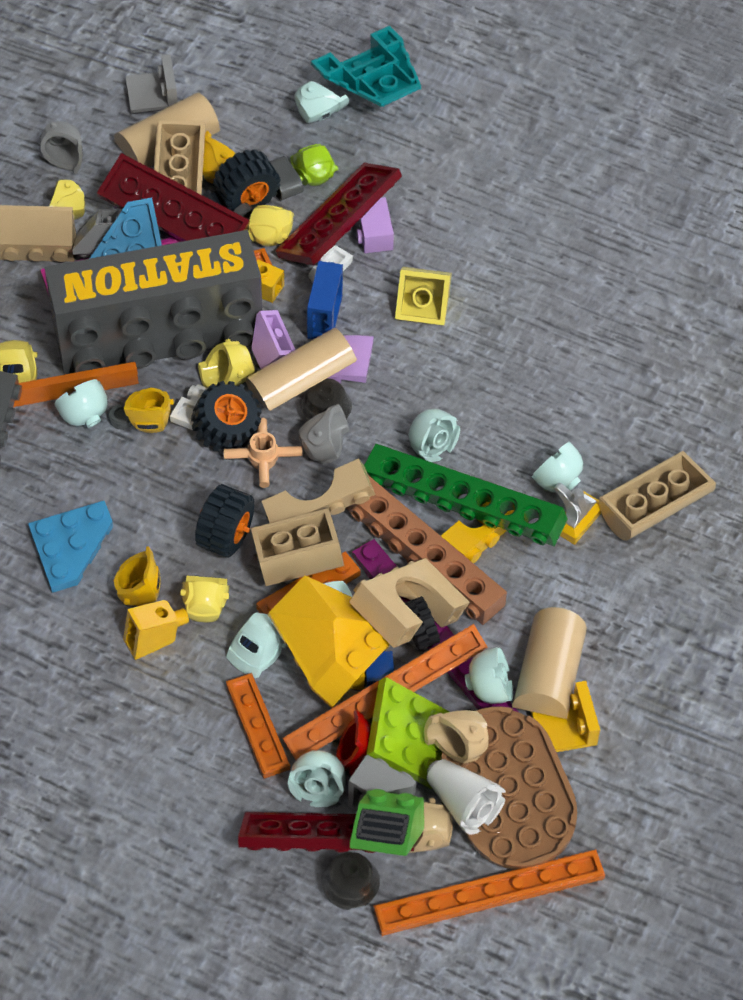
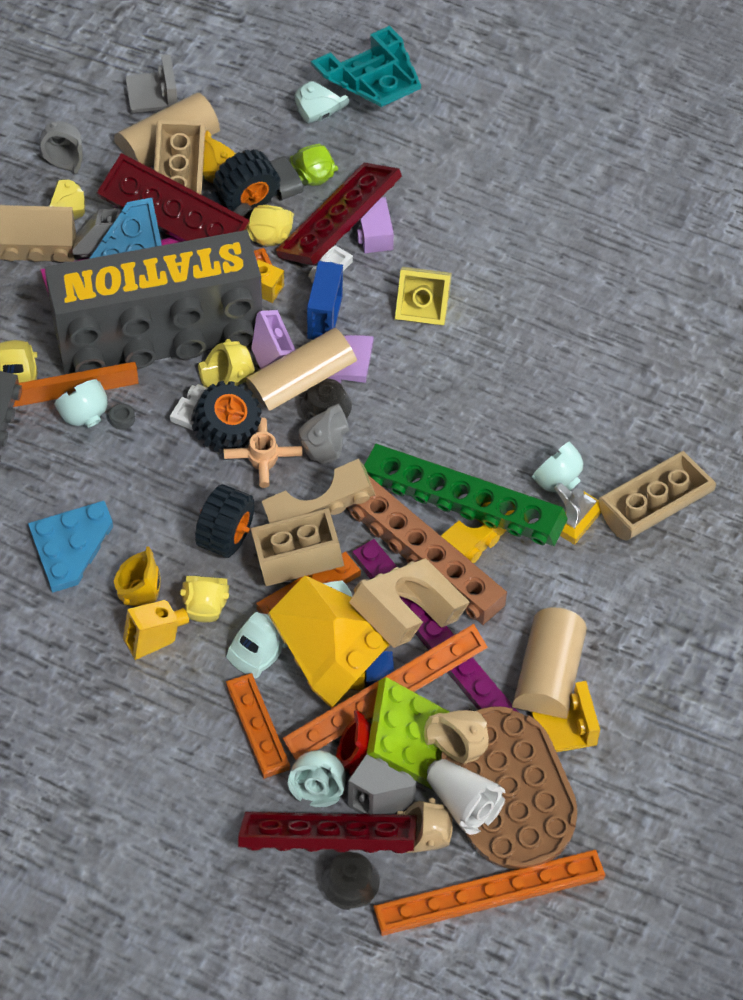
(149, 409): yellow helmet -> none
(388, 822): bright green slope -> none
(427, 633): black tyre -> none
(433, 433): light aqua cylinder -> none
(489, 677): light aqua cylinder -> none

